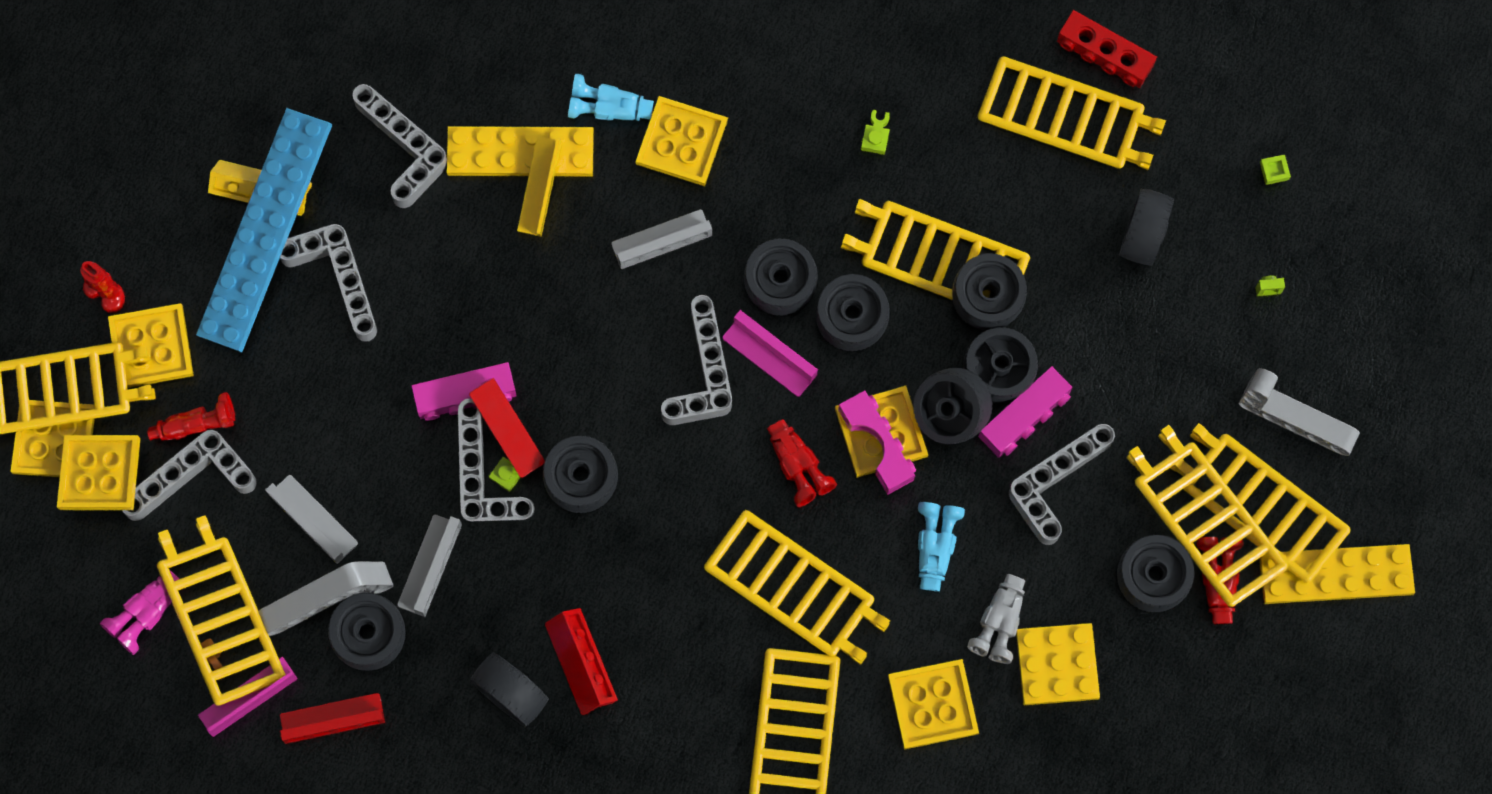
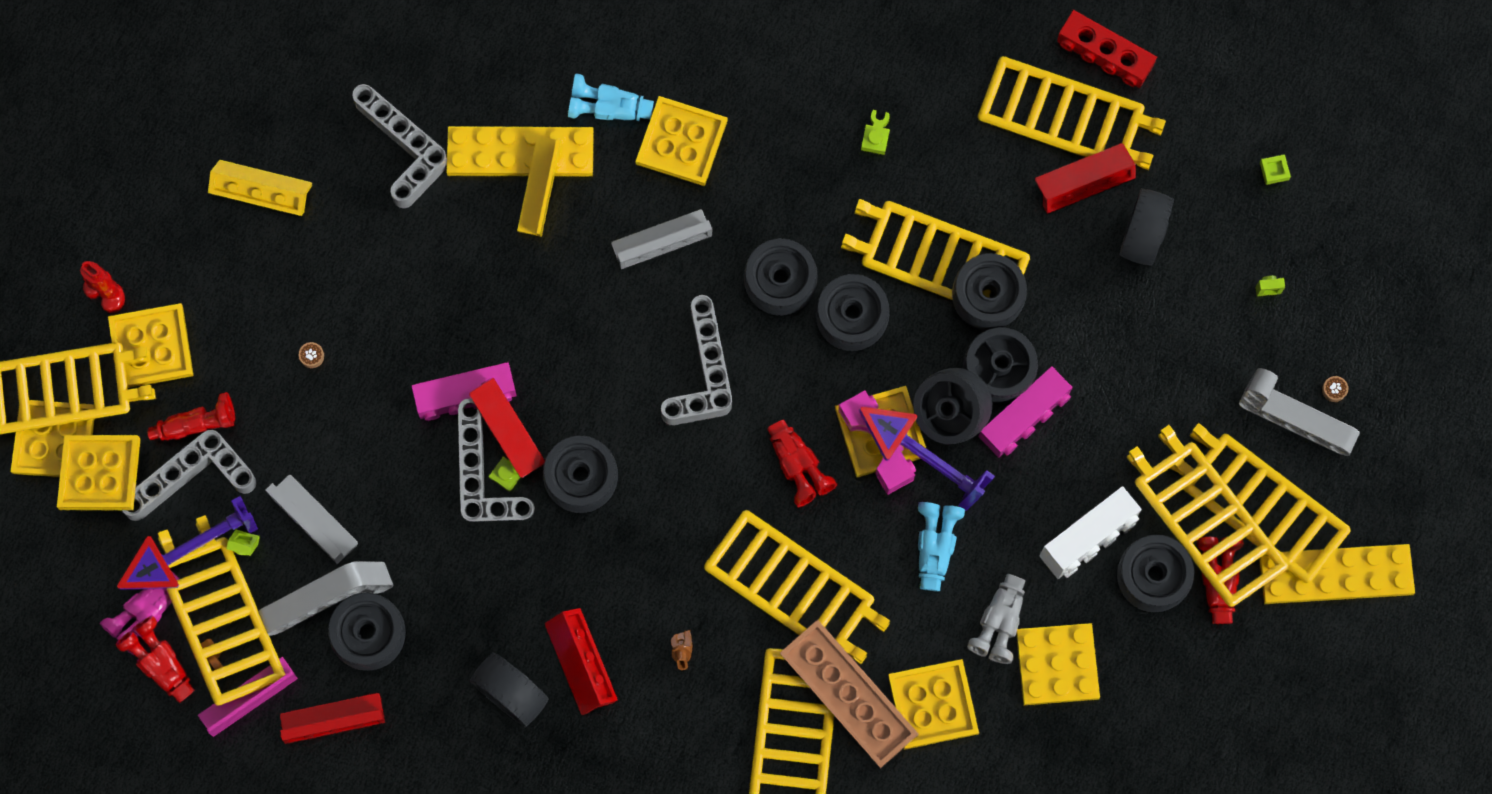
(152, 569): none -> dark purple piece
(159, 662): none -> red piece
(243, 542): none -> lime plate
(264, 230): dark azure plate -> none
(311, 355): none -> tile
(343, 272): light grey beam -> none
(429, 564): light grey panel -> none
(682, 649): none -> dark orange piece
(770, 354): dark pink panel -> none
(849, 693): none -> nougat plate
(890, 430): none -> dark purple piece
(1054, 475): light grey beam -> none
(1086, 177): none -> red panel
(1090, 532): none -> white brick
(1335, 389): none -> tile

